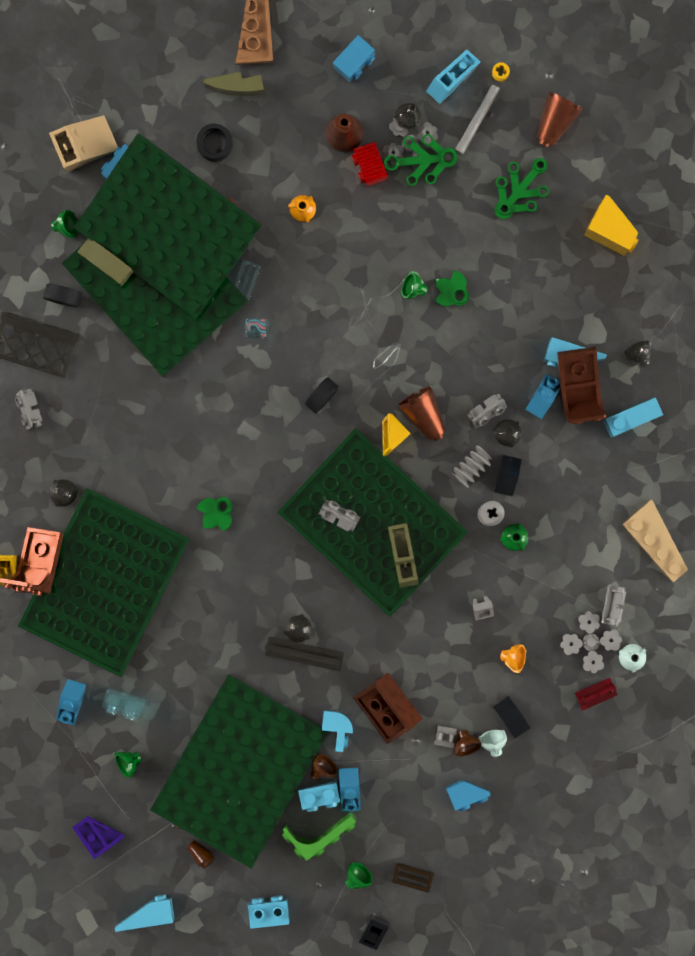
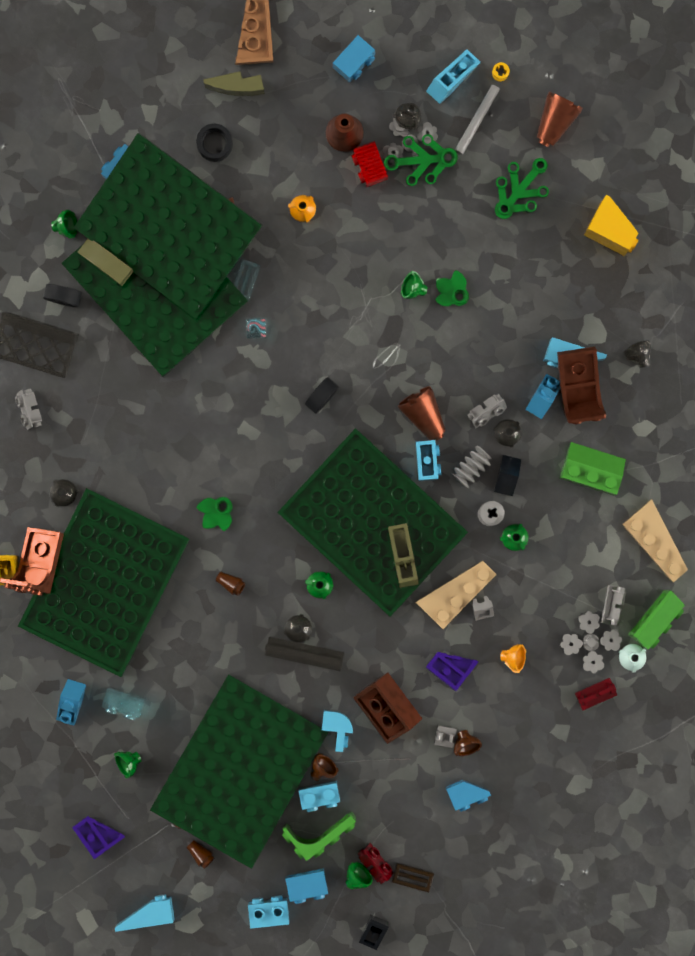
(83, 142): tan slope -> none
(231, 583): none -> reddish brown cone
(306, 885): none -> dark azure brick
(327, 584): none -> green piece
(332, 510): light grey hinge -> none
(349, 789): dark azure slope -> none
(381, 870): none -> dark red hinge
(393, 433): yellow slope -> none
(427, 460): none -> medium azure brick
(451, 669): none -> dark purple wing
(453, 596): none -> tan wing
(493, 741): light aqua piece -> none
(511, 717): black slope -> none
(593, 469): none -> bright green slope
(632, 417): medium azure slope -> none
(657, 619): none -> bright green slope

